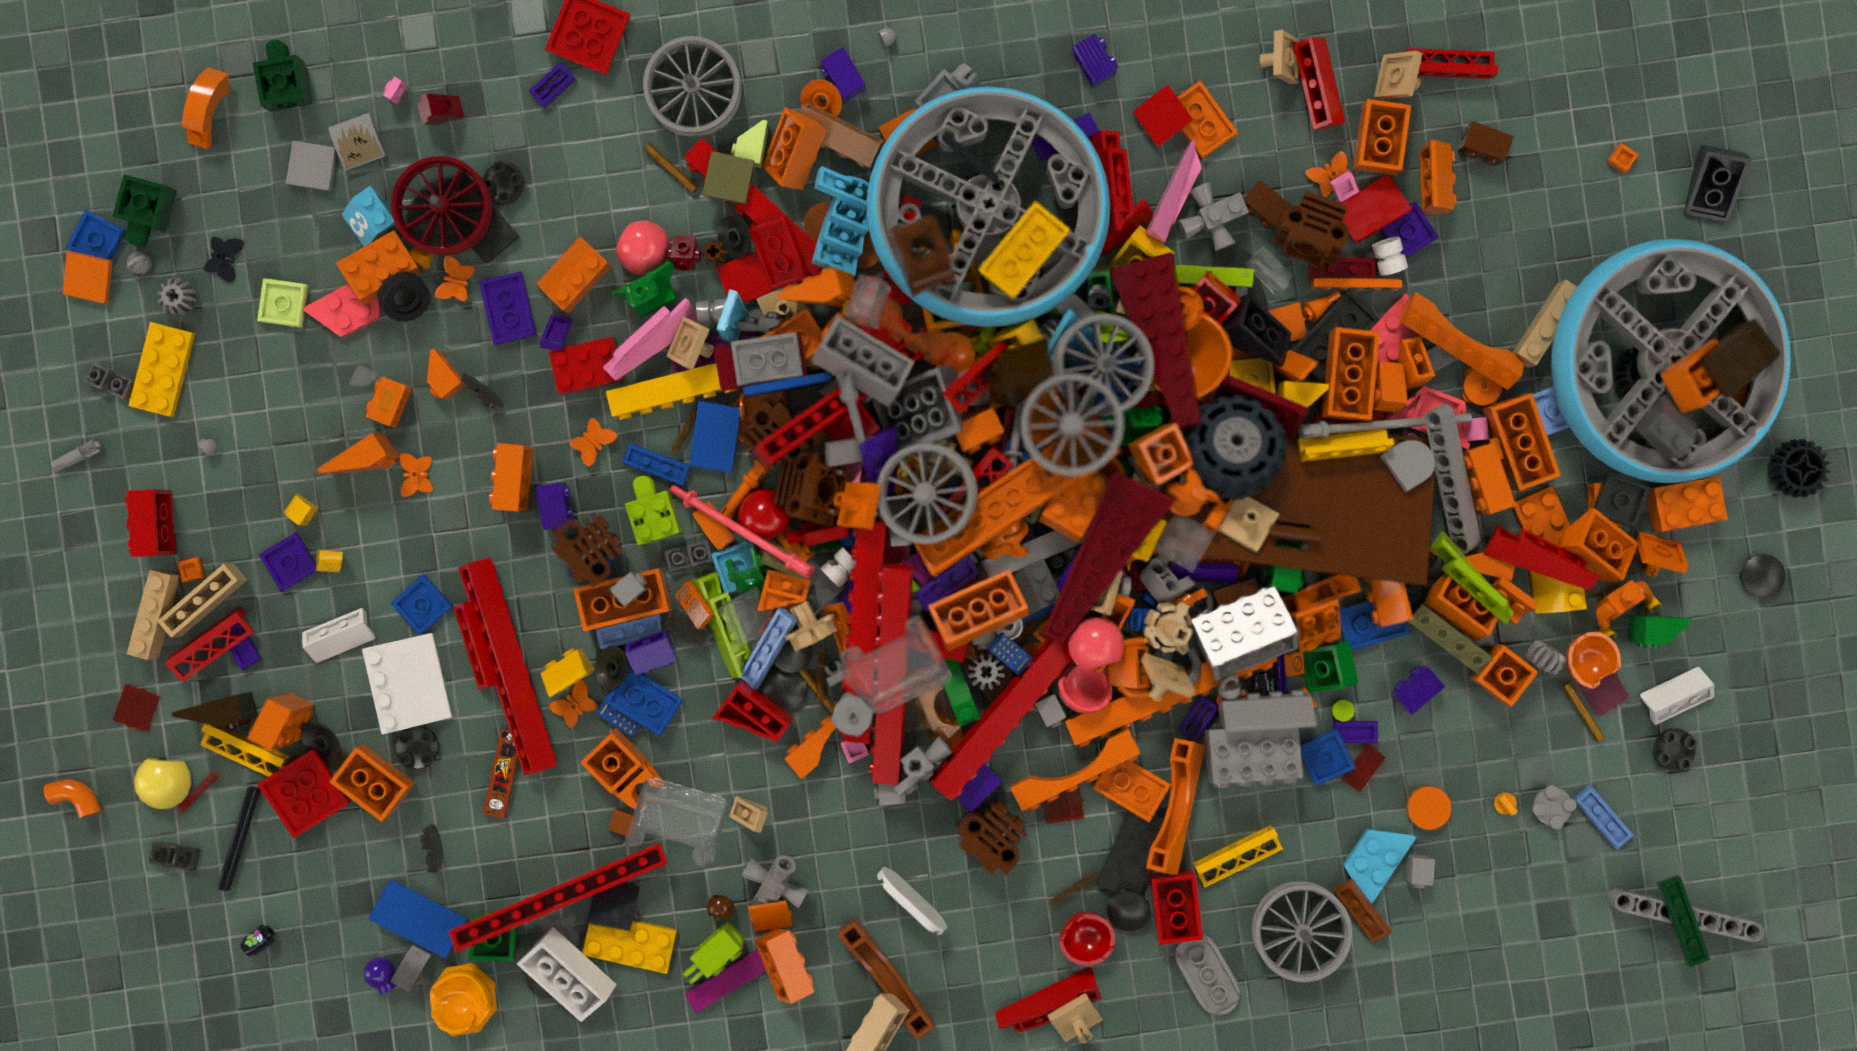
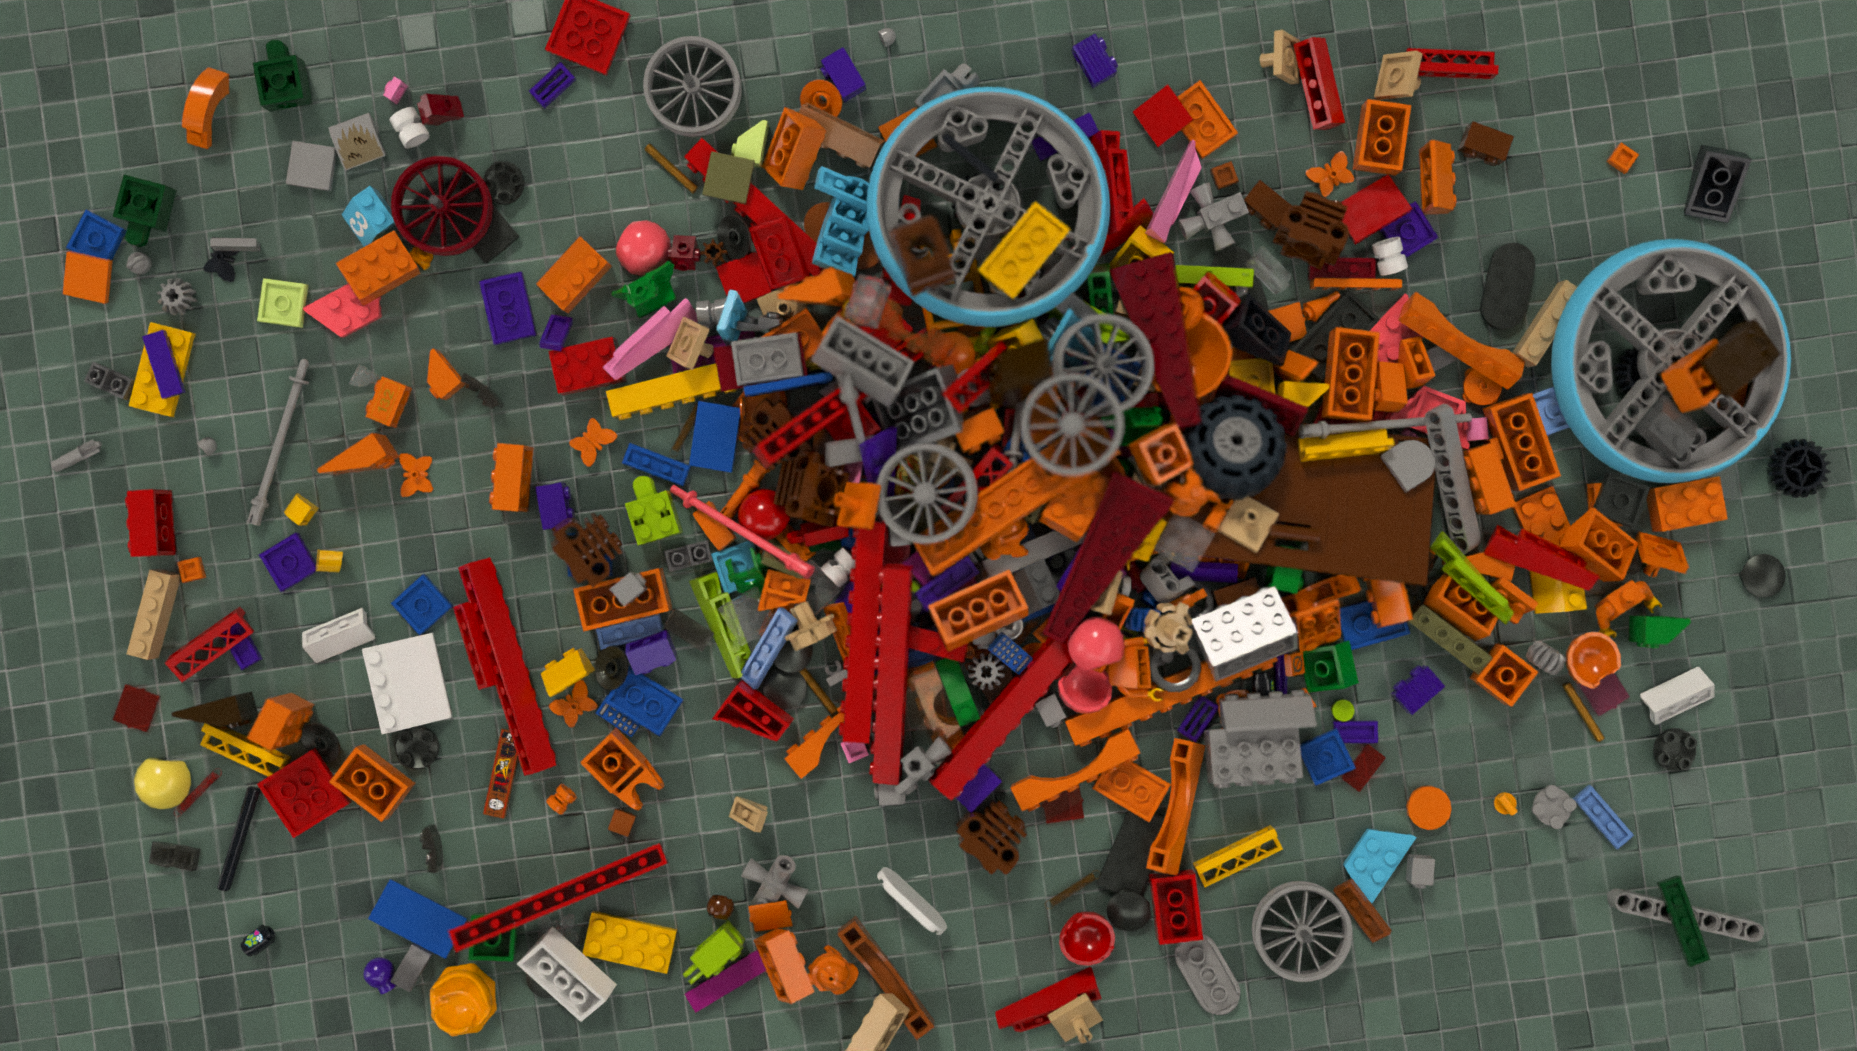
(75, 792): orange cylinder -> none
(163, 364): none -> dark purple tile
(202, 600): tan brick -> none
(234, 244): none -> light grey tile
(260, 502): none -> light grey bar
(395, 284): black tyre -> none
(411, 131): none -> white wheel
(457, 281): orange piece -> none
(561, 799): none -> orange wheel
(614, 907): black tile -> none
(679, 816): clear windscreen -> none
(694, 605): orange tile -> none
(819, 672): pearl gold piece -> none
(835, 966): none -> orange helmet
(852, 715): light grey piece -> none
(896, 669): clear windscreen -> none
(1098, 297): black brick -> none
(1166, 676): tan tile -> none
(1224, 175): none -> dark orange tile
(1230, 688): light grey tile -> none
(1344, 187): bright pink plate -> none
(1507, 286): none -> pearl dark grey tile

